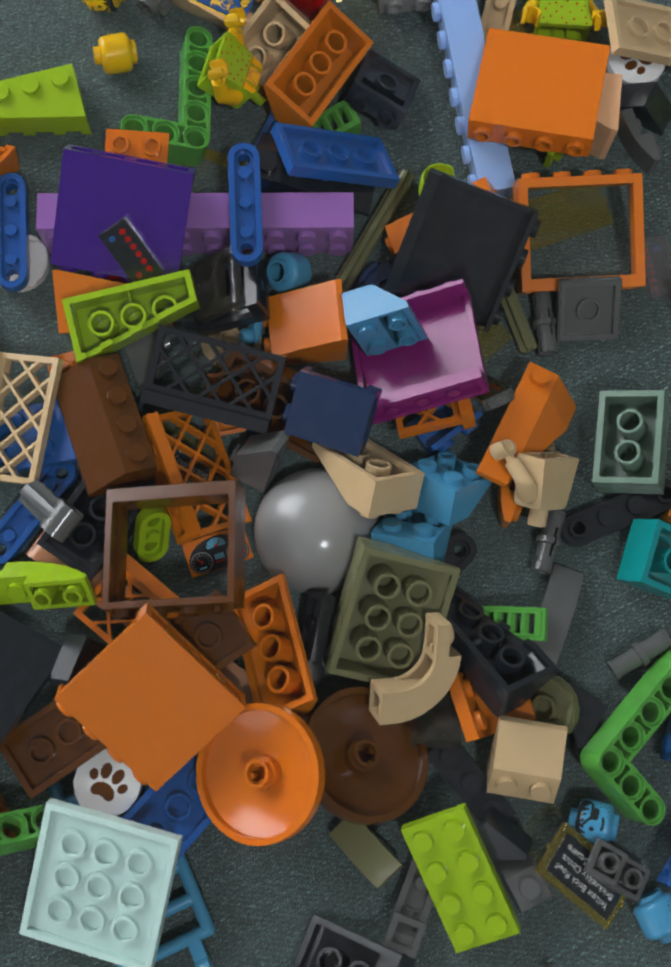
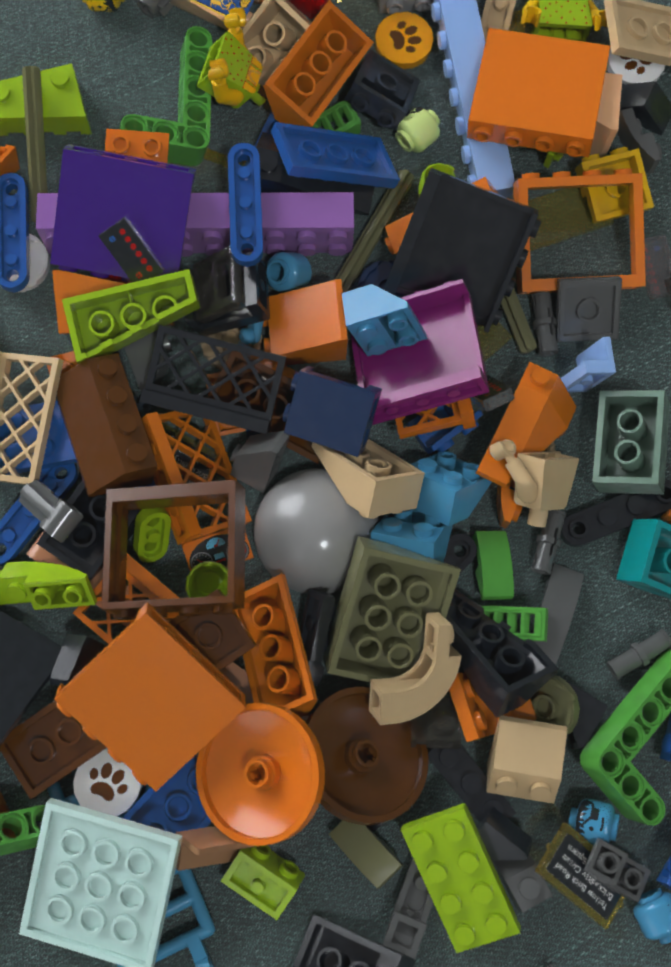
(34, 135): none -> olive axle
(115, 53): yellow head -> none
(206, 578): none -> lime hair
(206, 848): none -> medium nougat panel
(264, 879): none -> lime bracket
(404, 39): none -> light orange tile
(418, 130): none -> yellowish green head
(495, 565): none -> bright green slope
(592, 367): none -> light blue panel
(613, 201): none -> yellow plate

